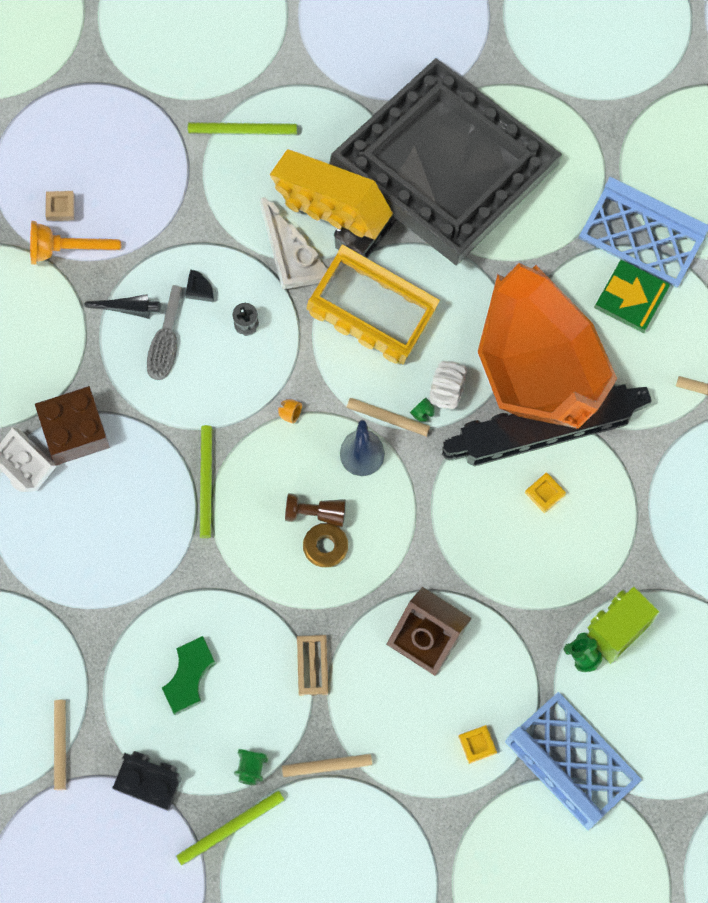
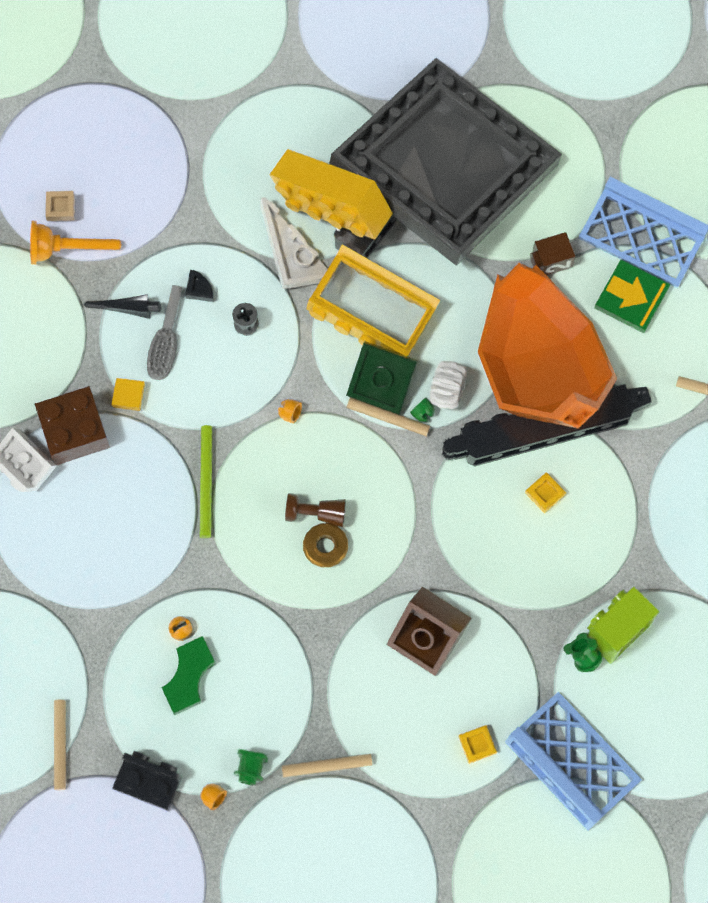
(128, 394): none -> yellow tile
(182, 633): none -> light orange hinge
(213, 796): none -> light orange hinge
(229, 828): lime bar -> none
(242, 128): lime bar -> none
(313, 691): tan tile -> none
(362, 451): hat -> none
(382, 377): none -> dark green tile
(553, 254): none -> reddish brown brick

